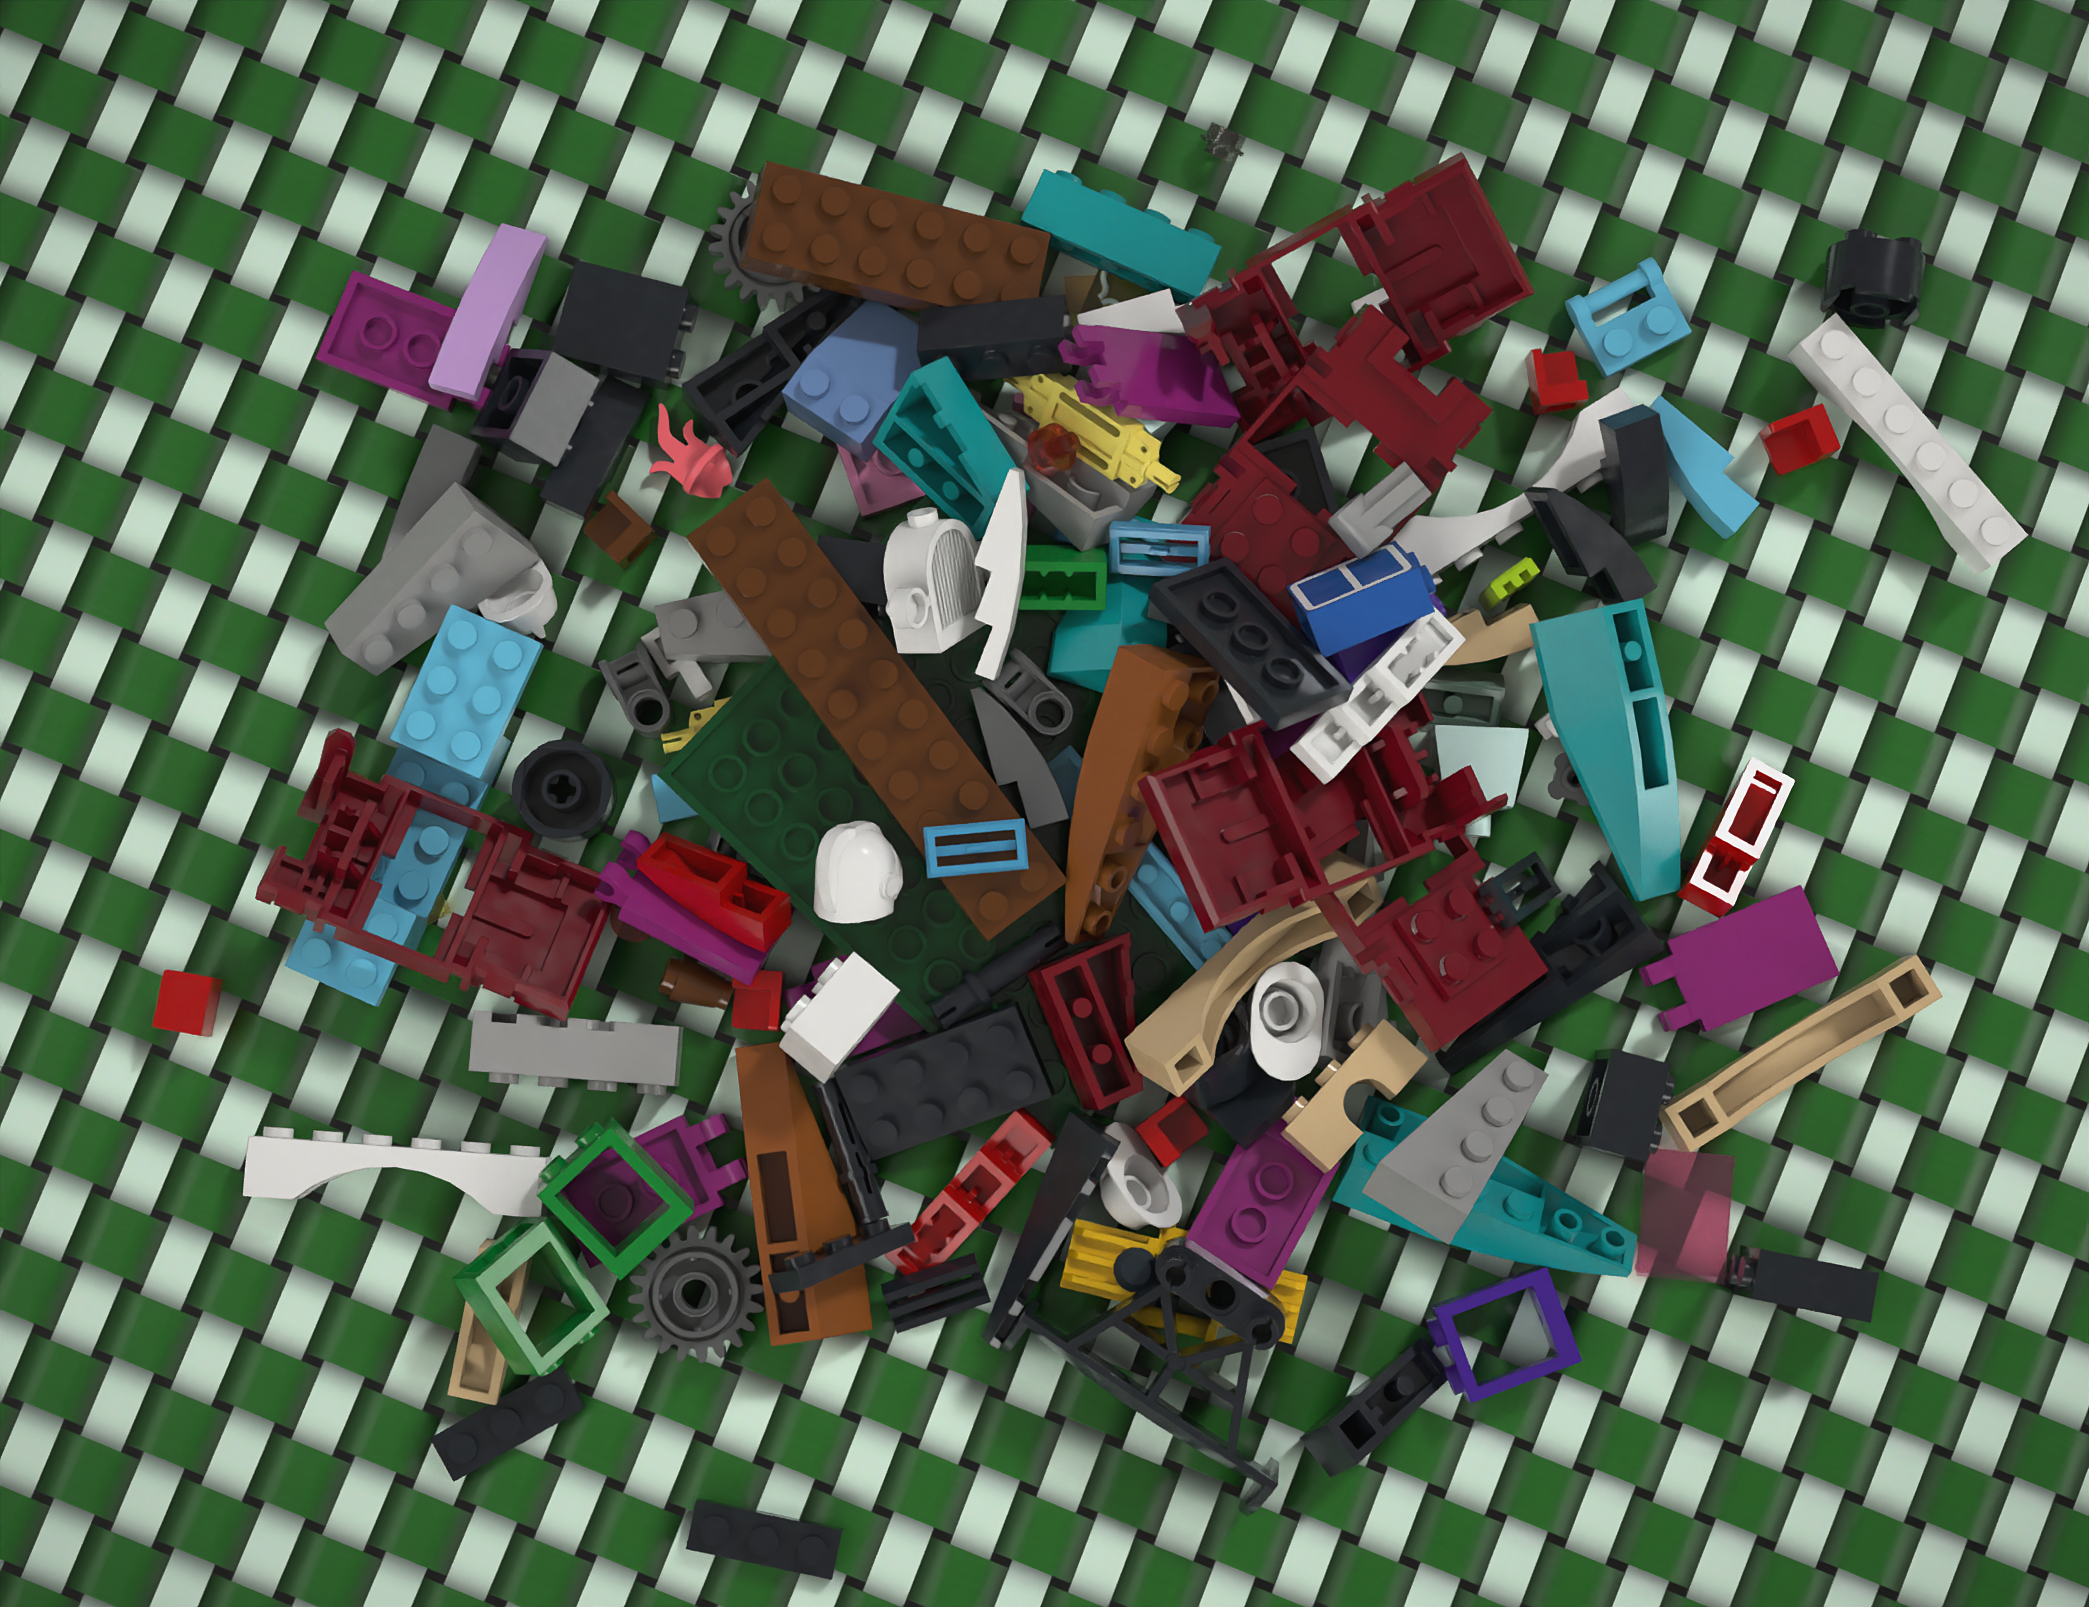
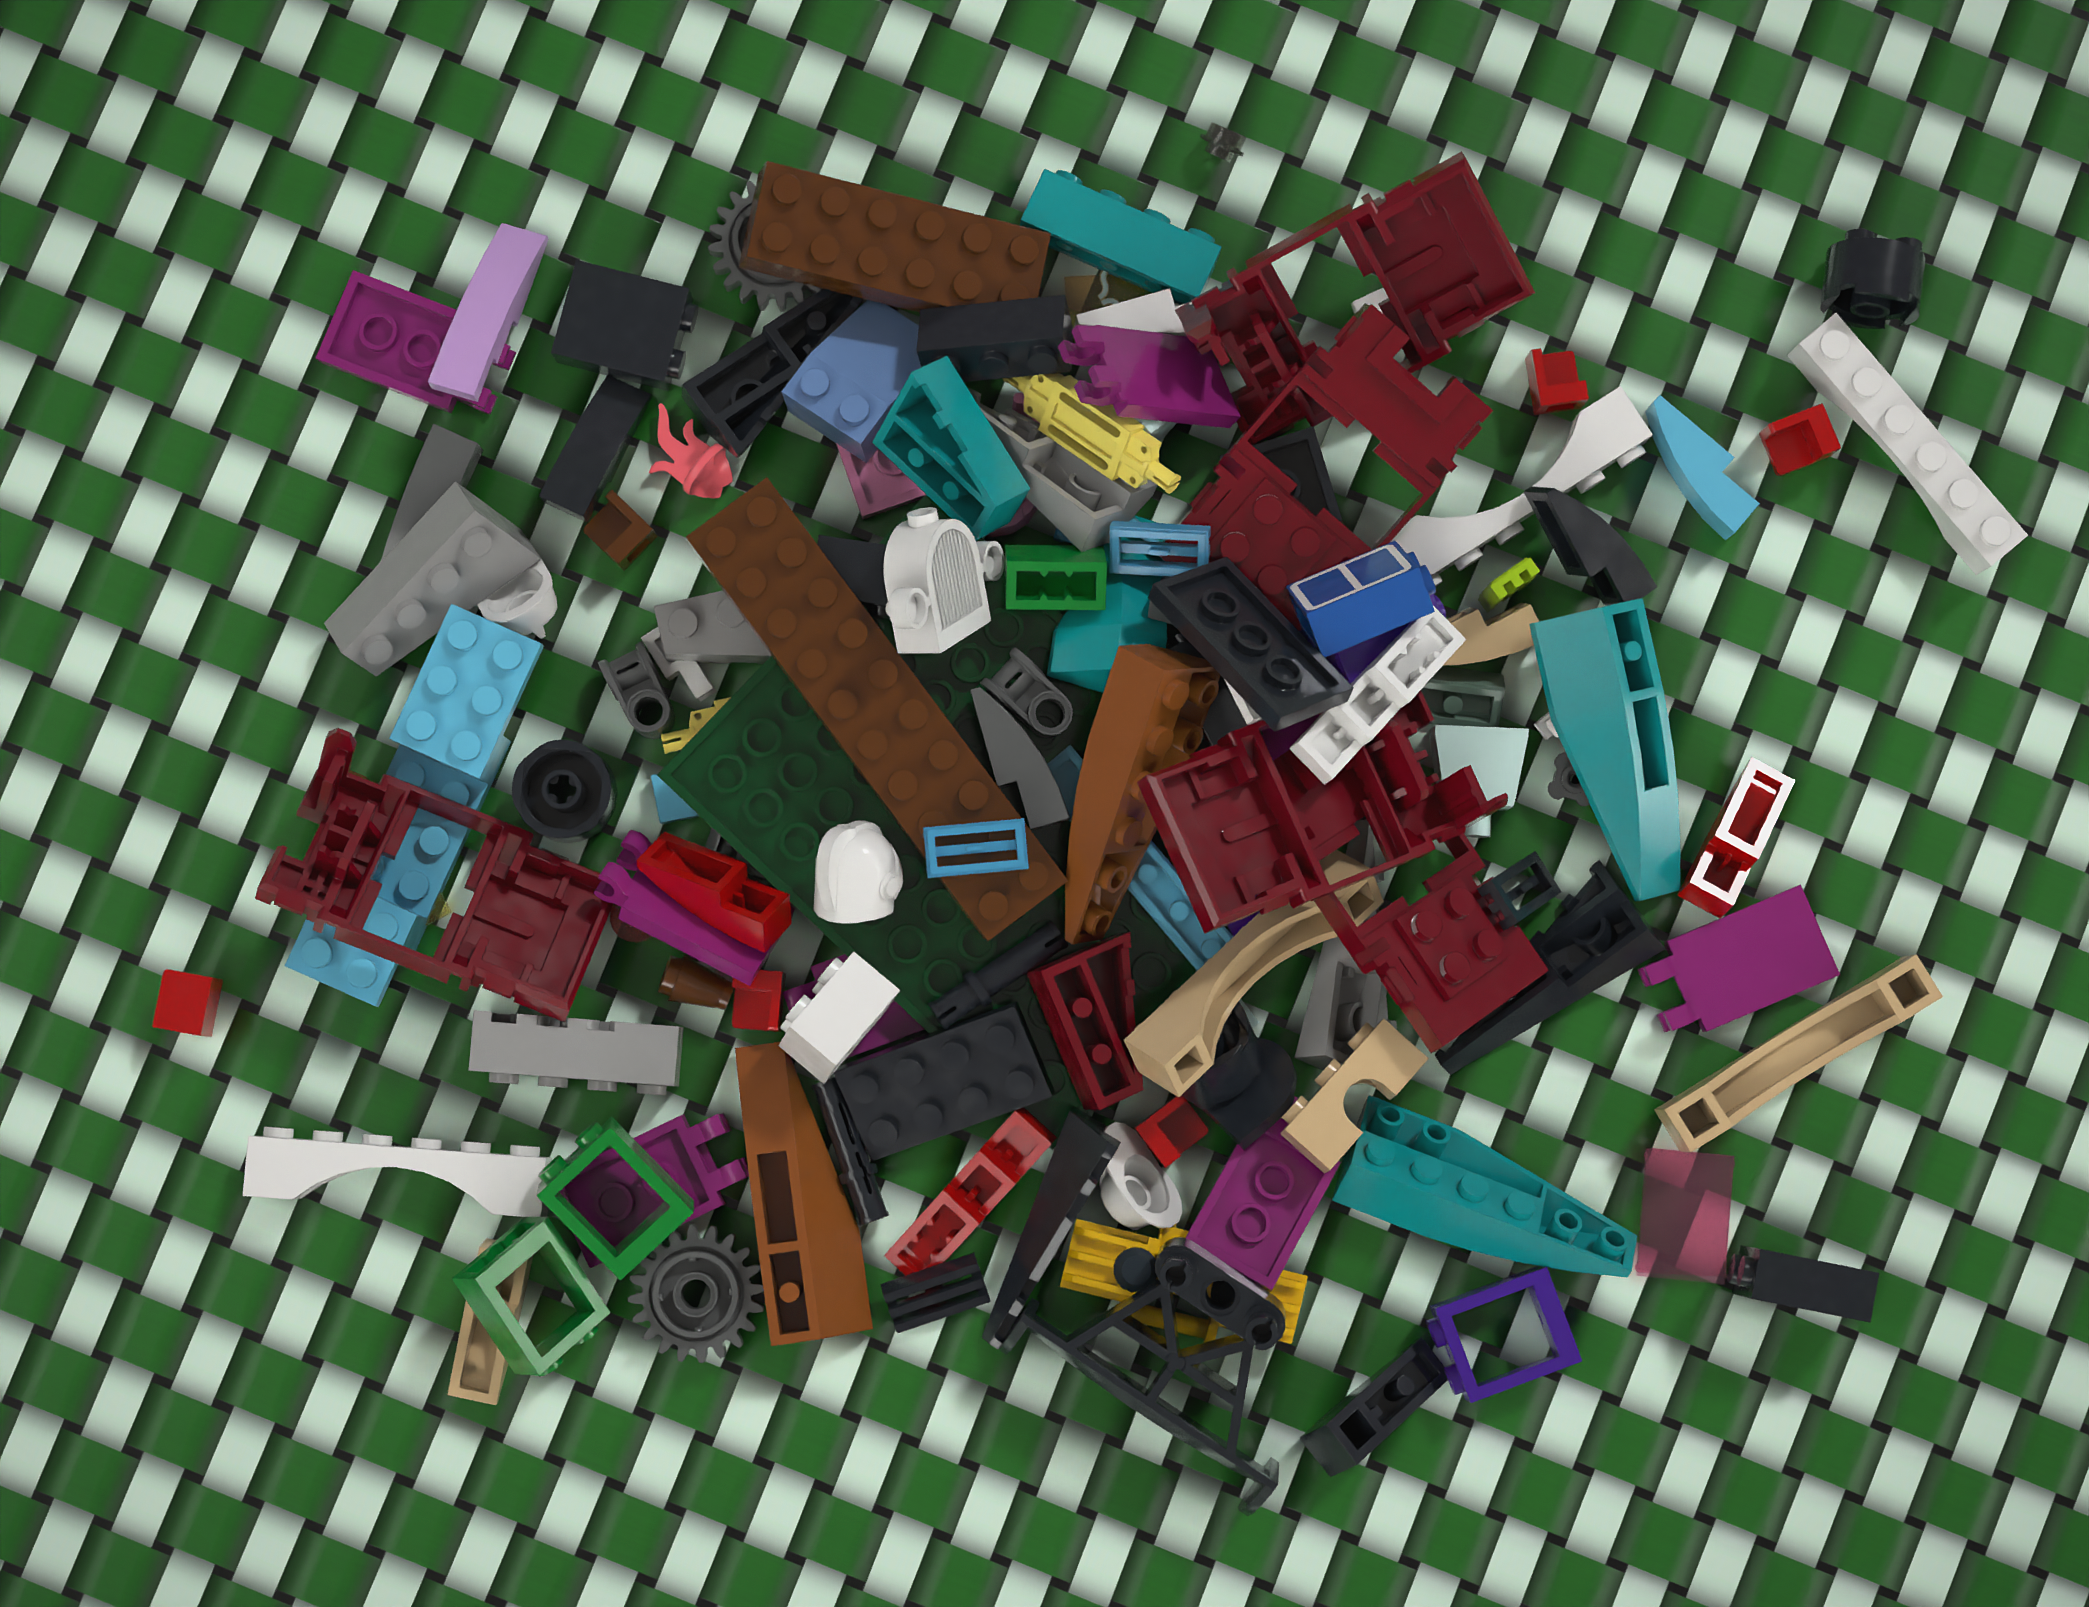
(508, 1423): black plate -> none
(535, 407): brick -> none
(764, 1538): black plate -> none
(840, 1255): black plate -> none
(1003, 554): white slope -> none
(1052, 449): clear red tile -> none
(1286, 1020): white piece -> none
(1370, 517): light grey piece -> none
(1453, 1153): light grey wedge -> none
(1624, 1105): black brick -> none
(1635, 332): medium azure plate -> none
(1636, 473): black slope -> none

